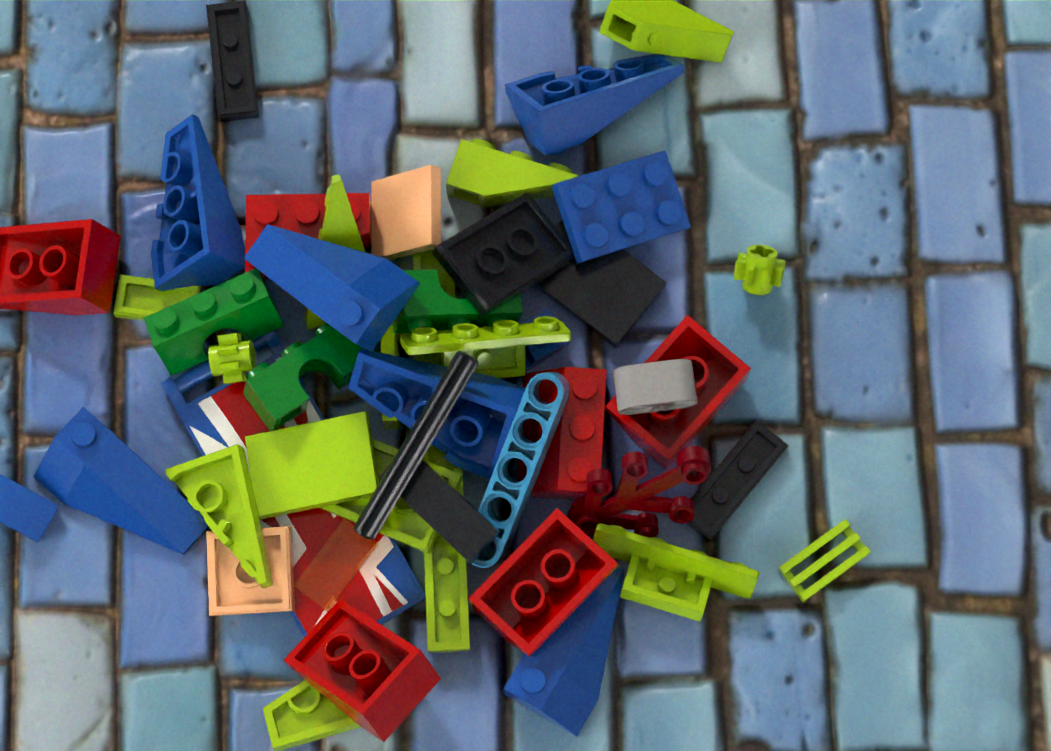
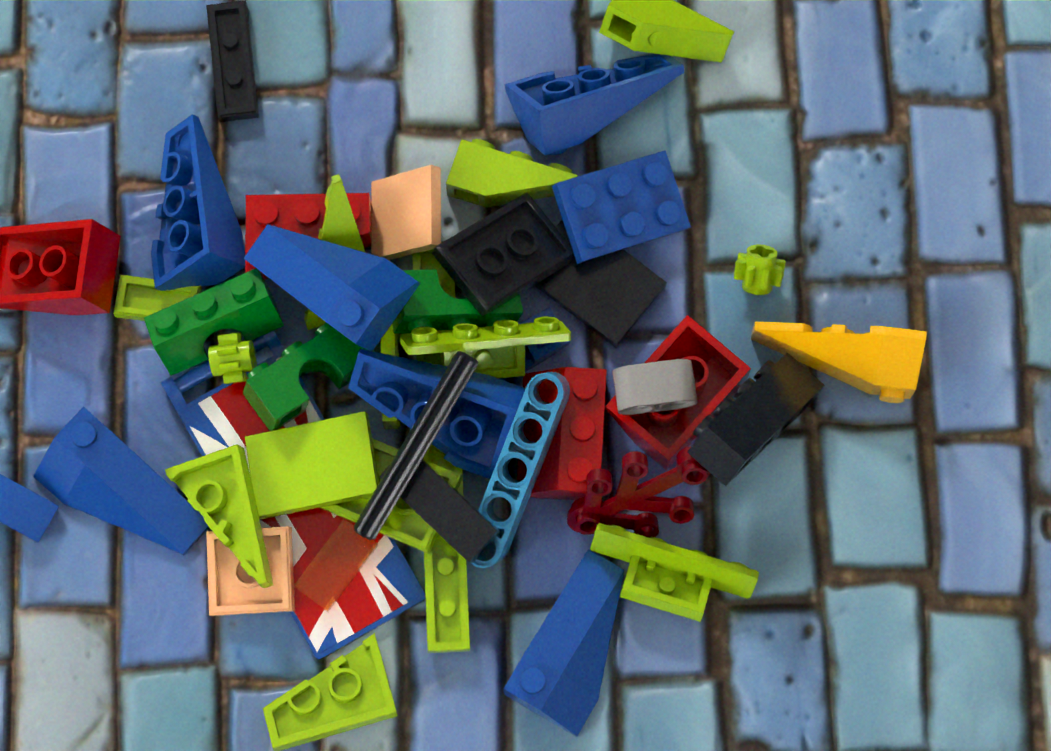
(363, 669): red slope -> none
(542, 583): red slope -> none
(735, 479): black tile -> none
(755, 417): none -> black brick
(853, 539): lime tile -> none
(875, 362): none -> yellow wedge

